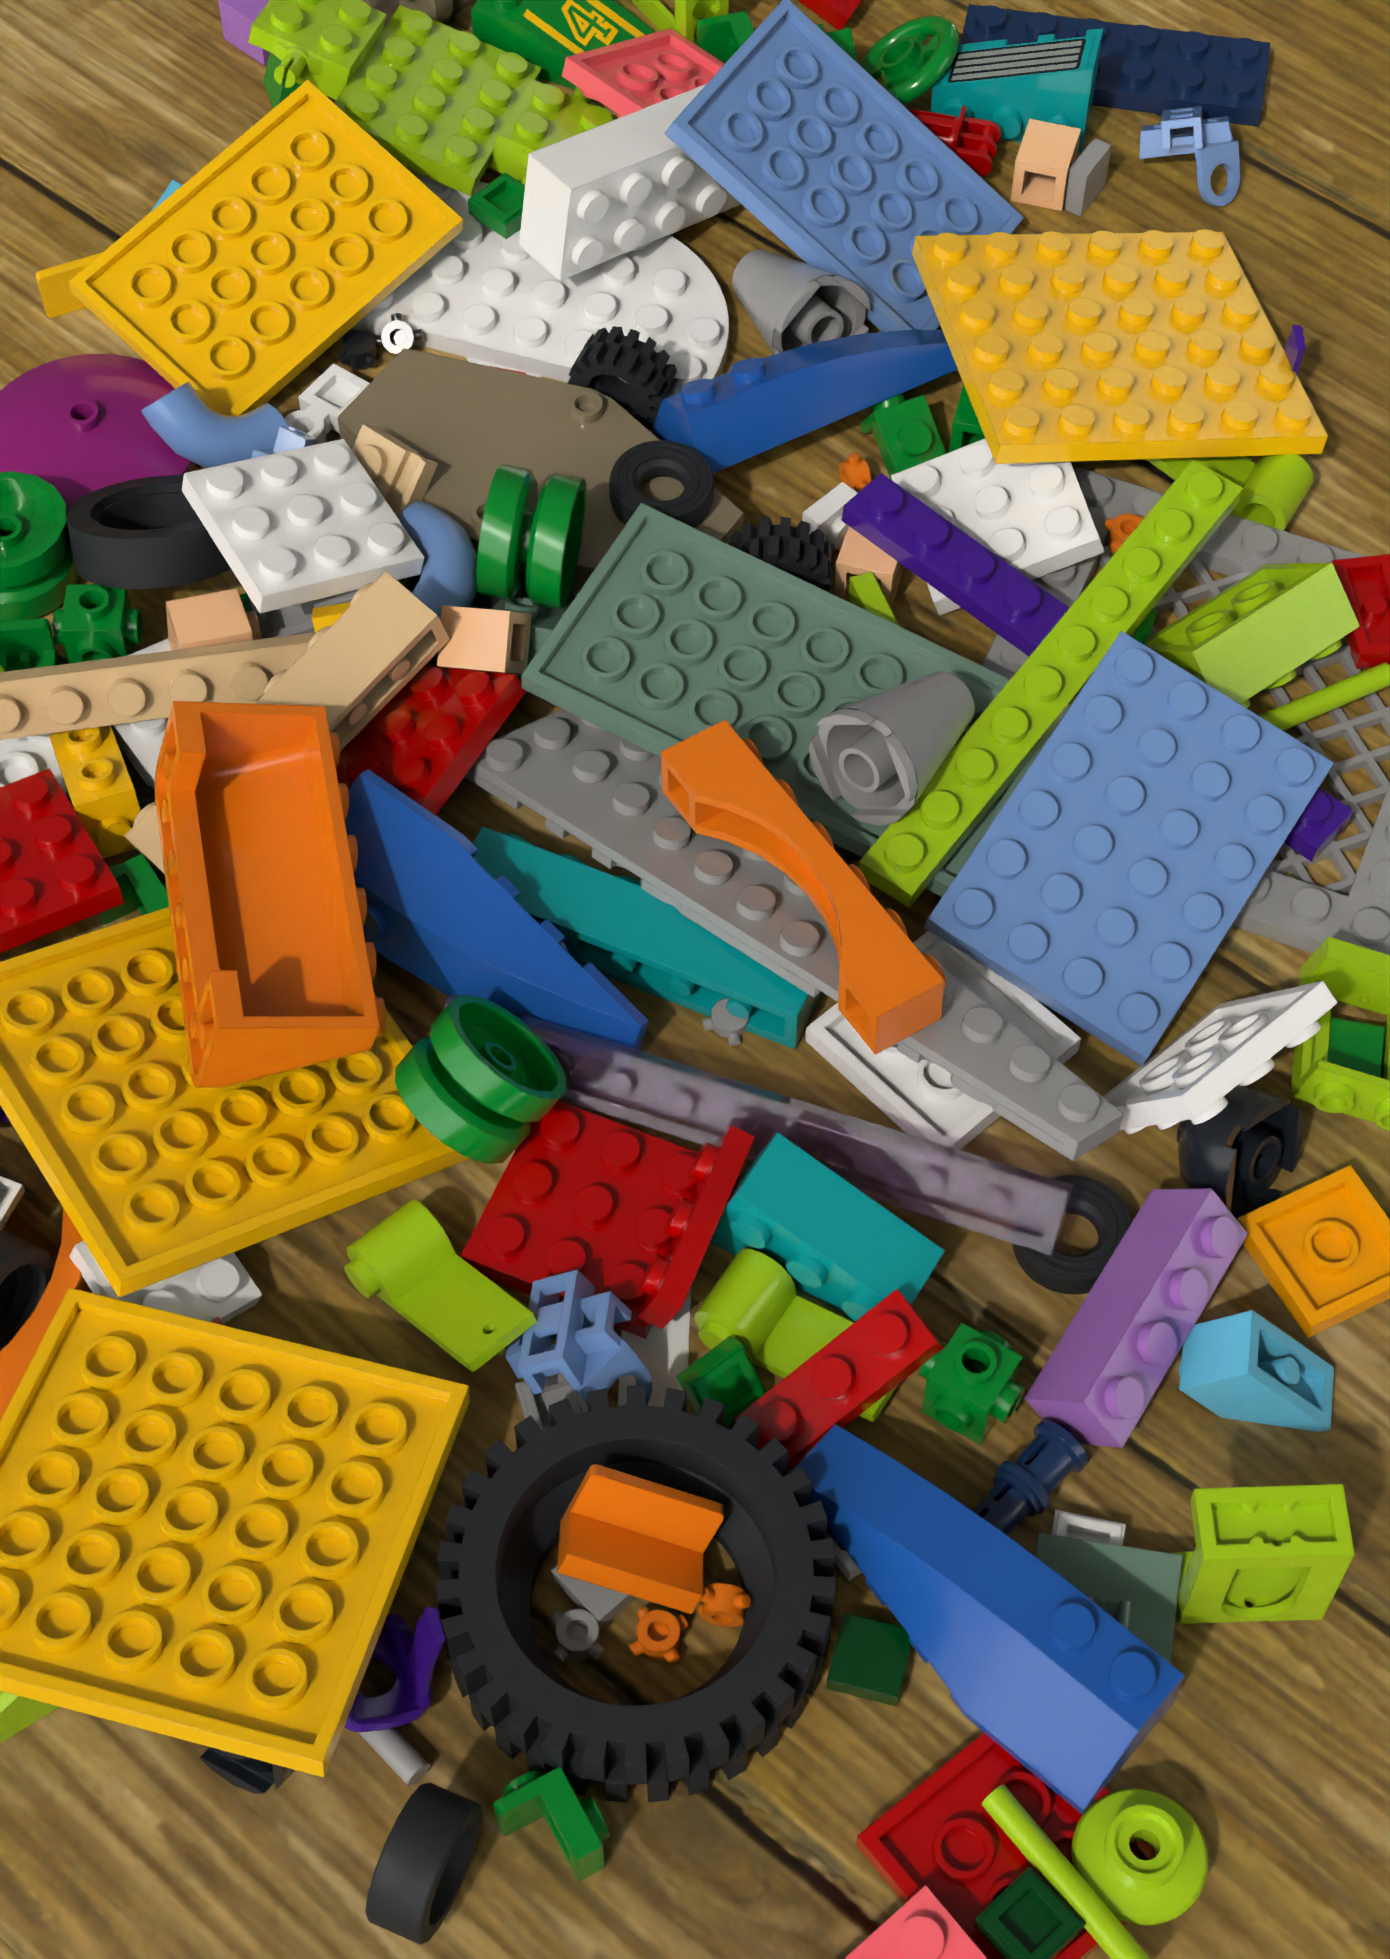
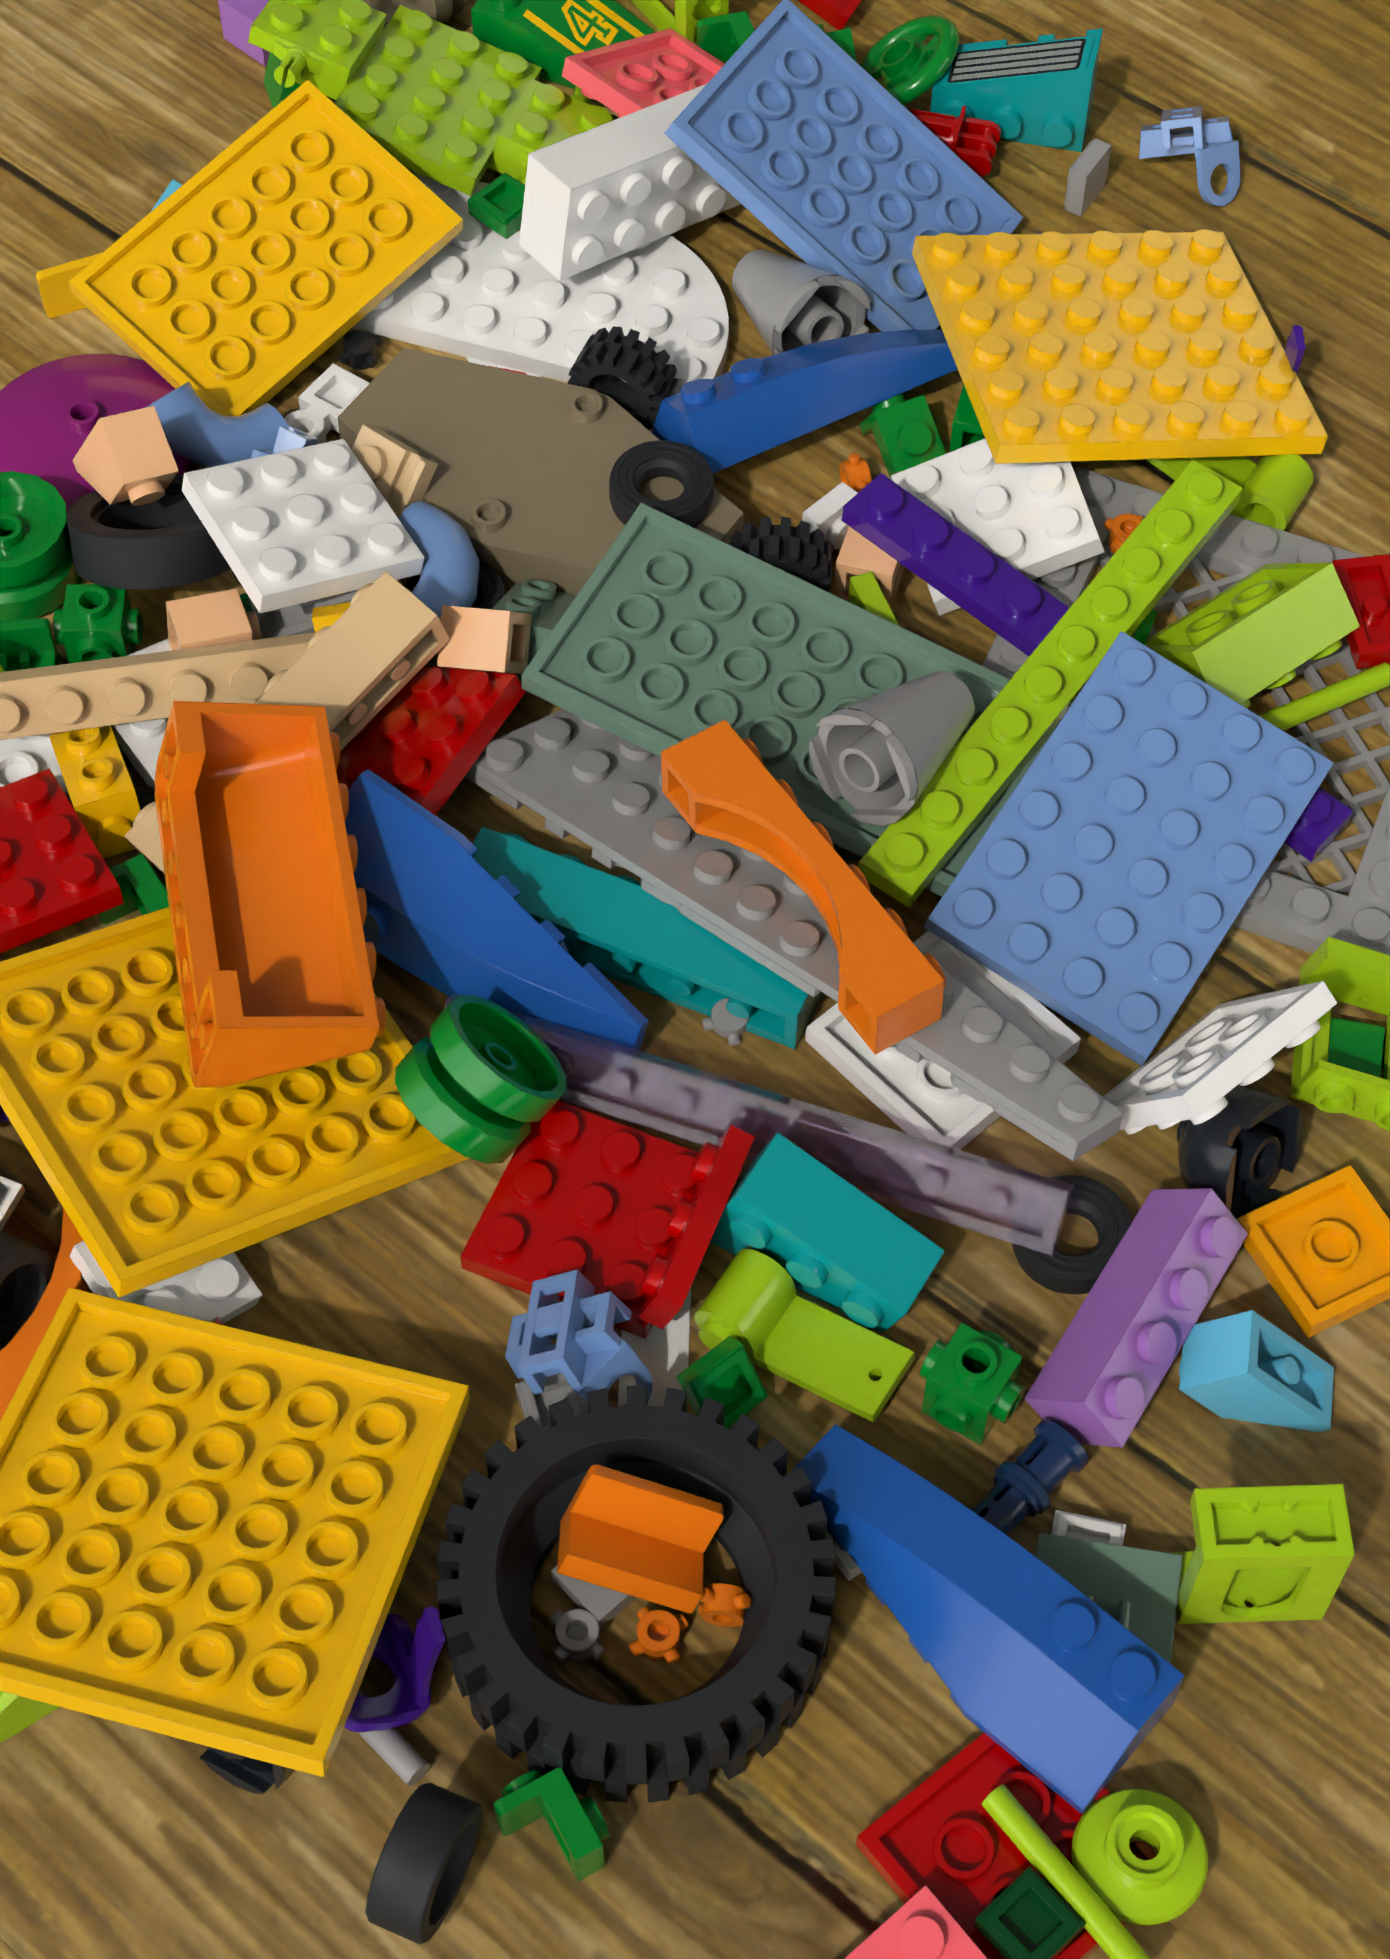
(127, 458): none -> light nougat slope
(399, 335): piece -> none
(424, 1280): lime door -> none
(531, 536): green wheel -> none
(844, 1377): red plate -> none
(869, 1659): dark green tile -> none
(1044, 164): light nougat brick -> none
(1147, 65): dark blue plate -> none

